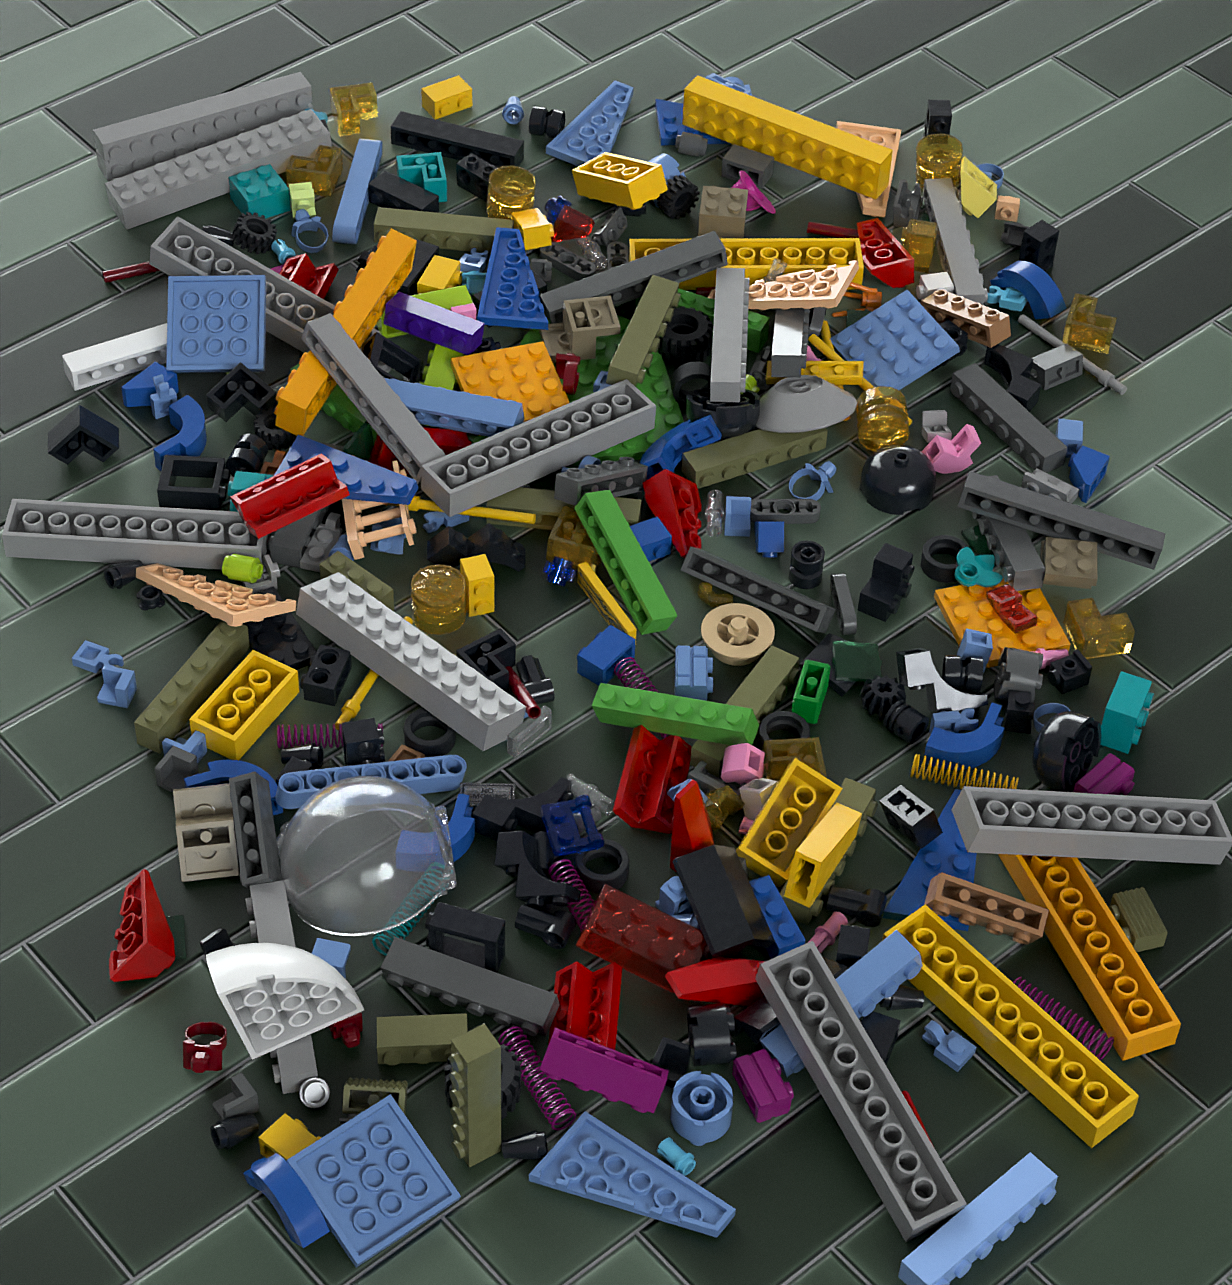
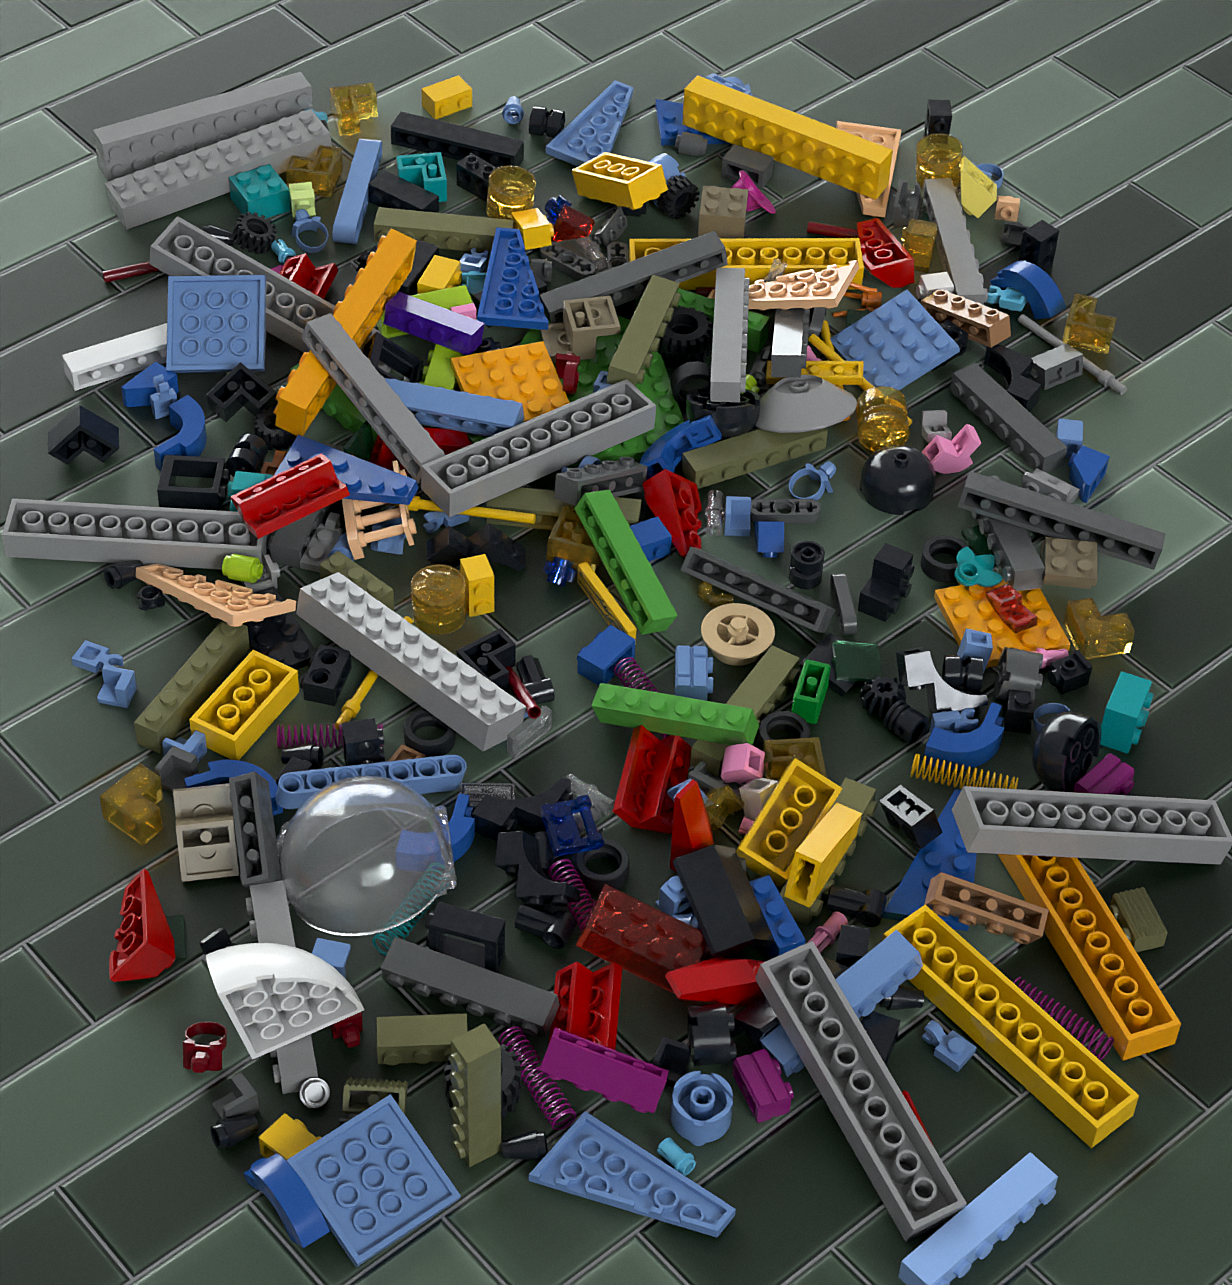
(132, 804): none -> clear yellow brick

